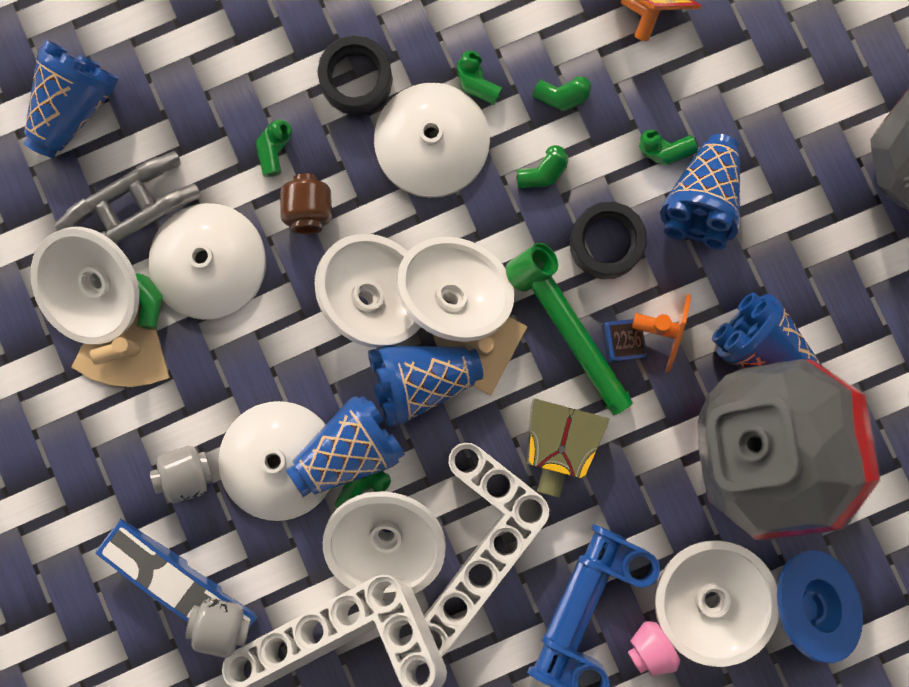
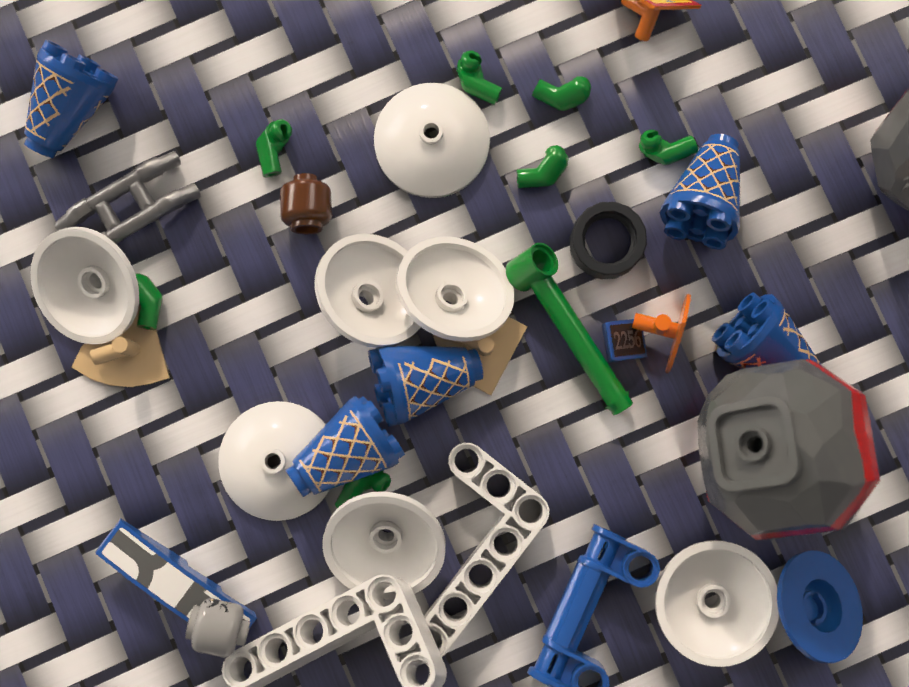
(181, 474): light grey head -> none
(228, 275): white dish -> none
(347, 47): black tyre -> none
(562, 443): olive torso -> none
(653, 650): bright pink cone -> none

